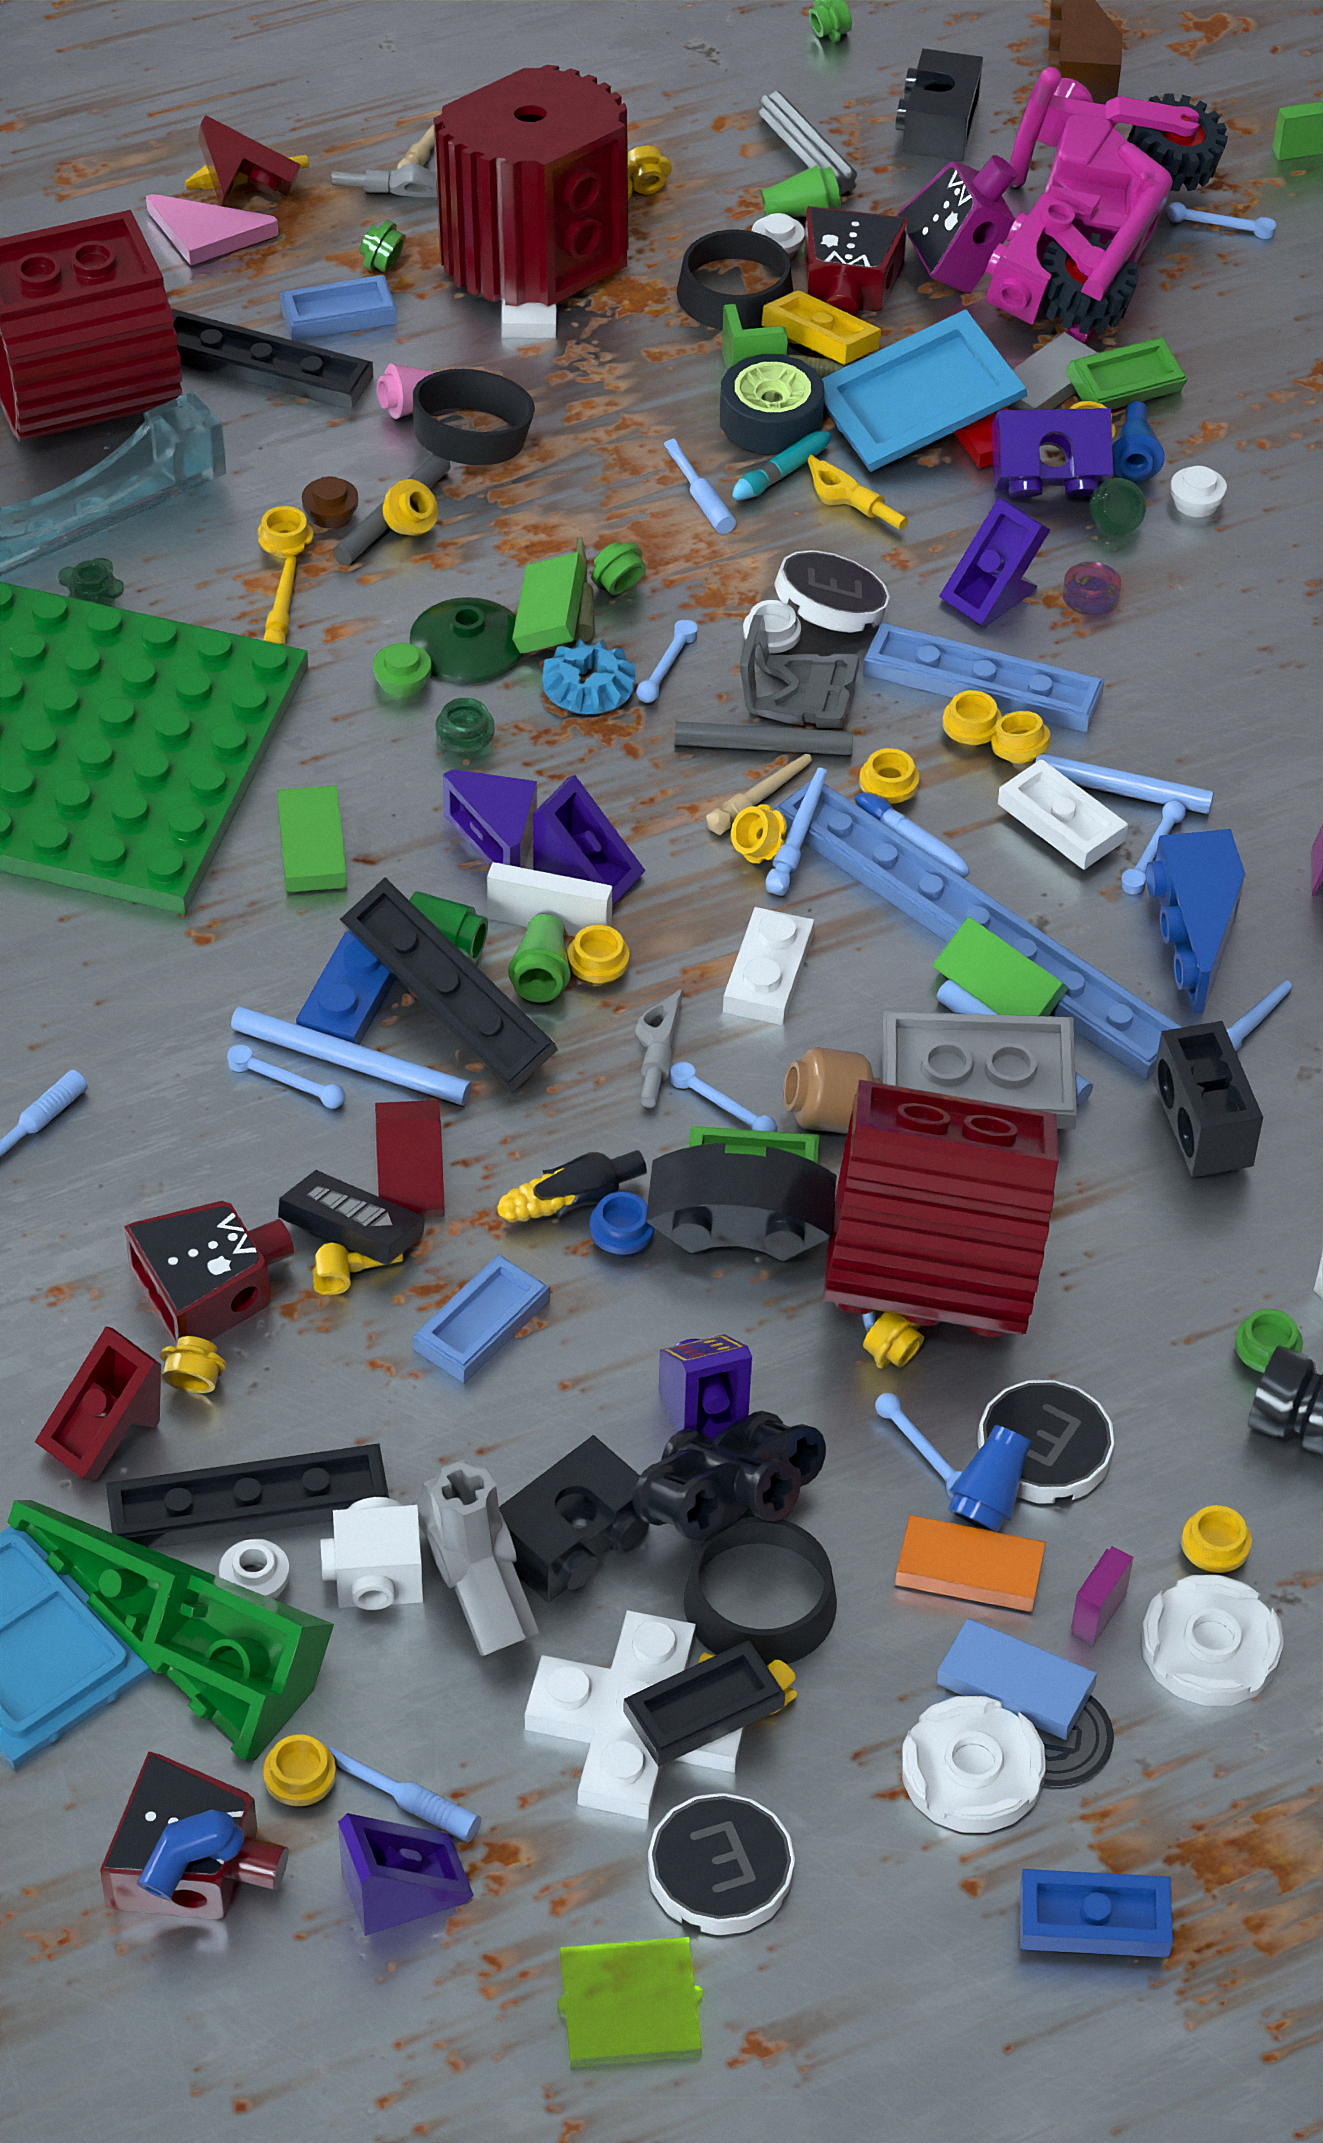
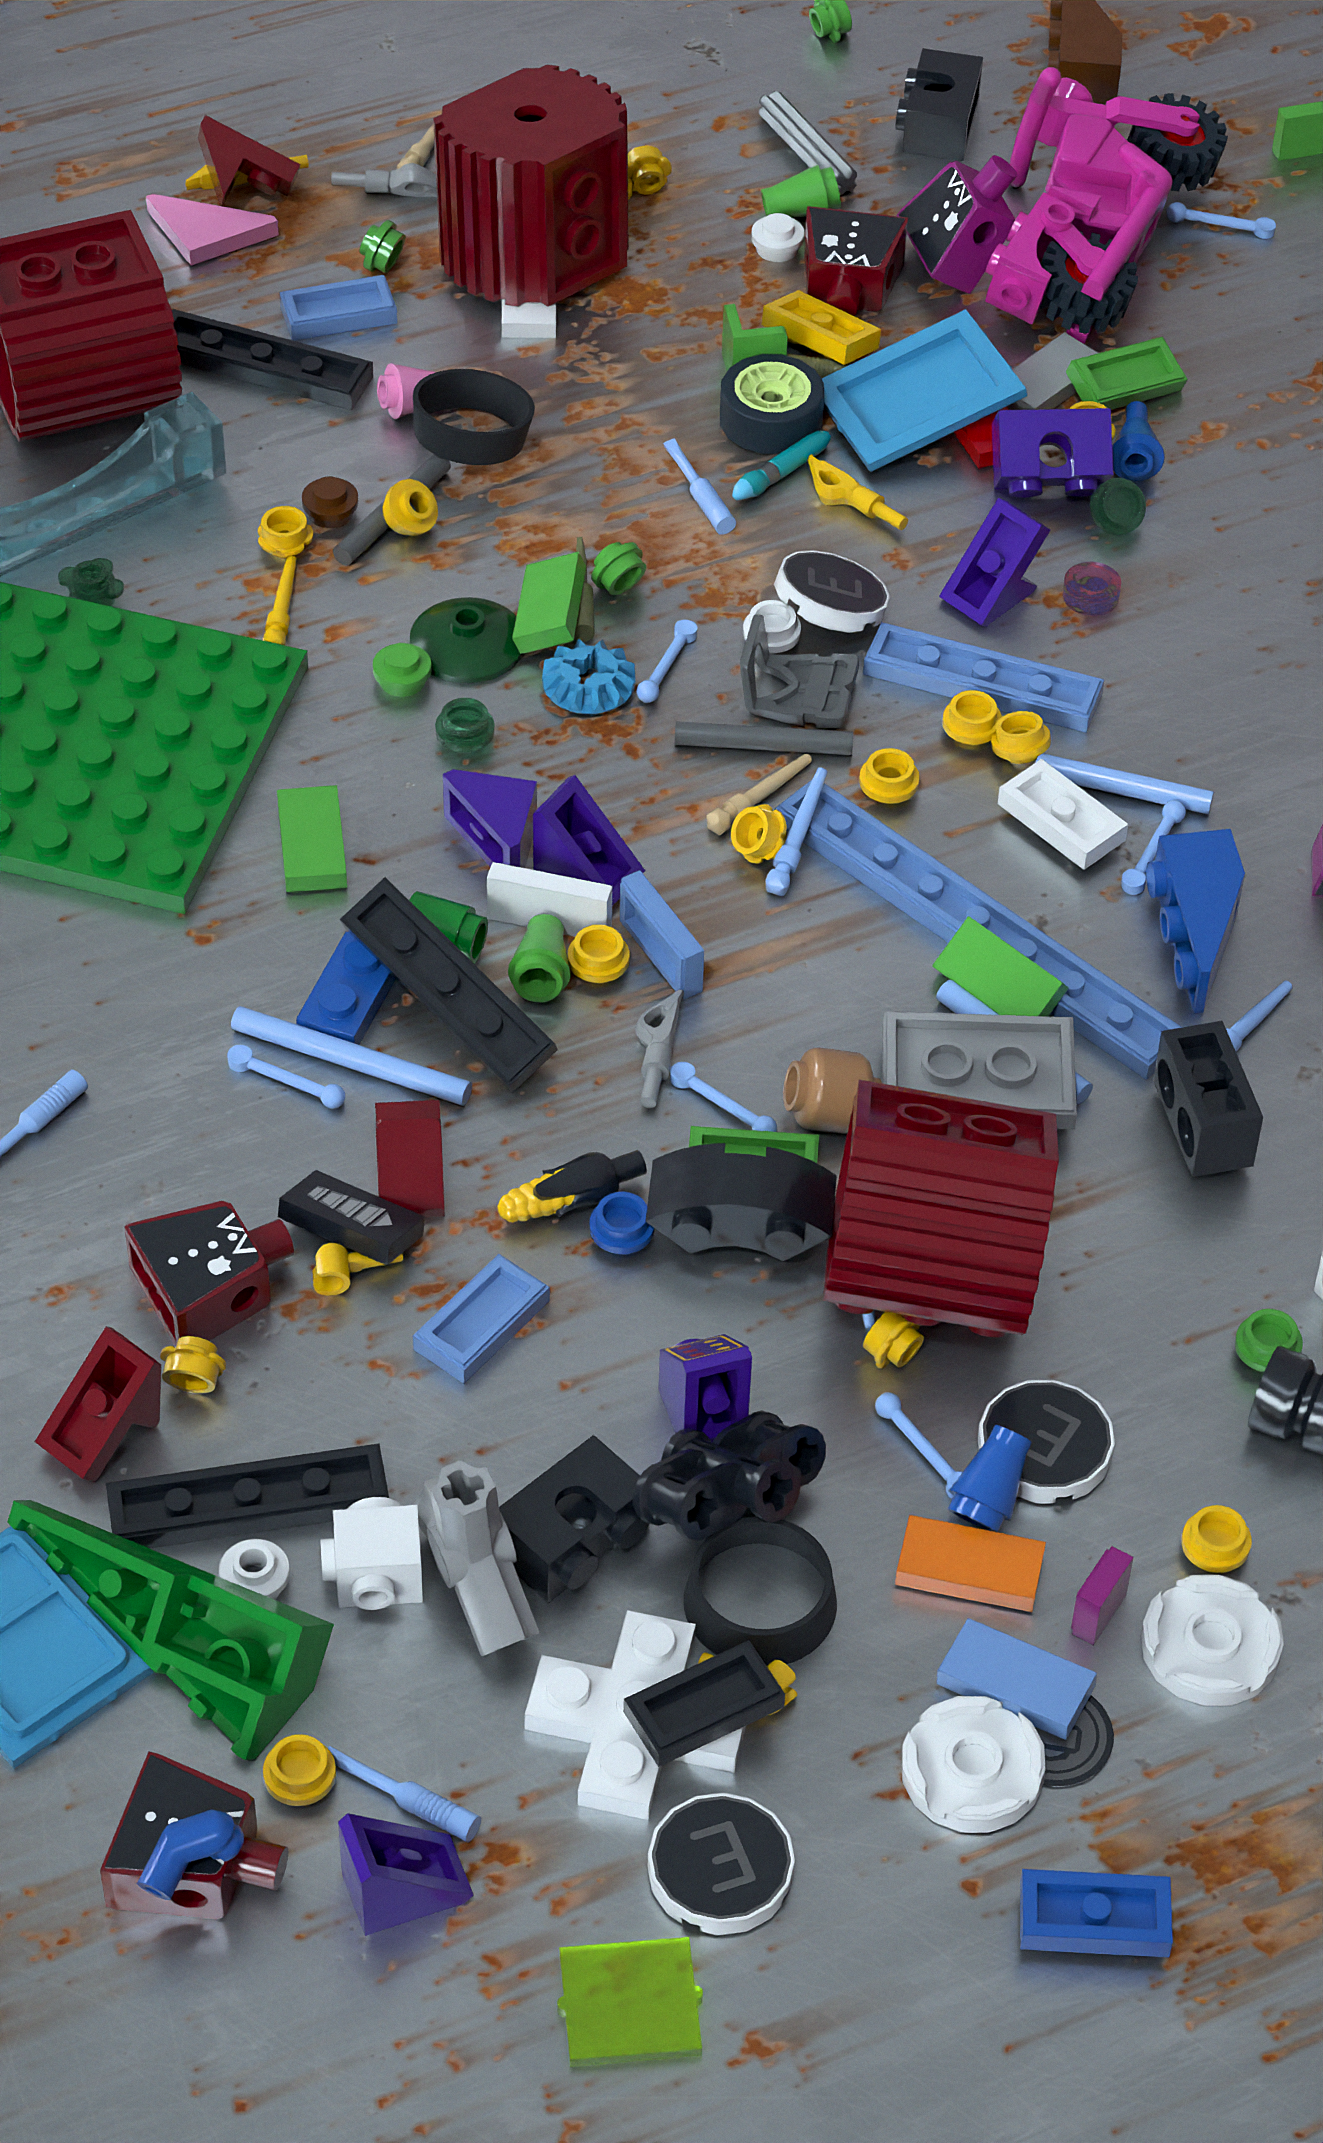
(661, 934): none -> medium blue tile
(707, 305): black tyre -> none
(768, 966): white plate -> none
(883, 811): light blue piece -> none
(1198, 490): white plate -> none

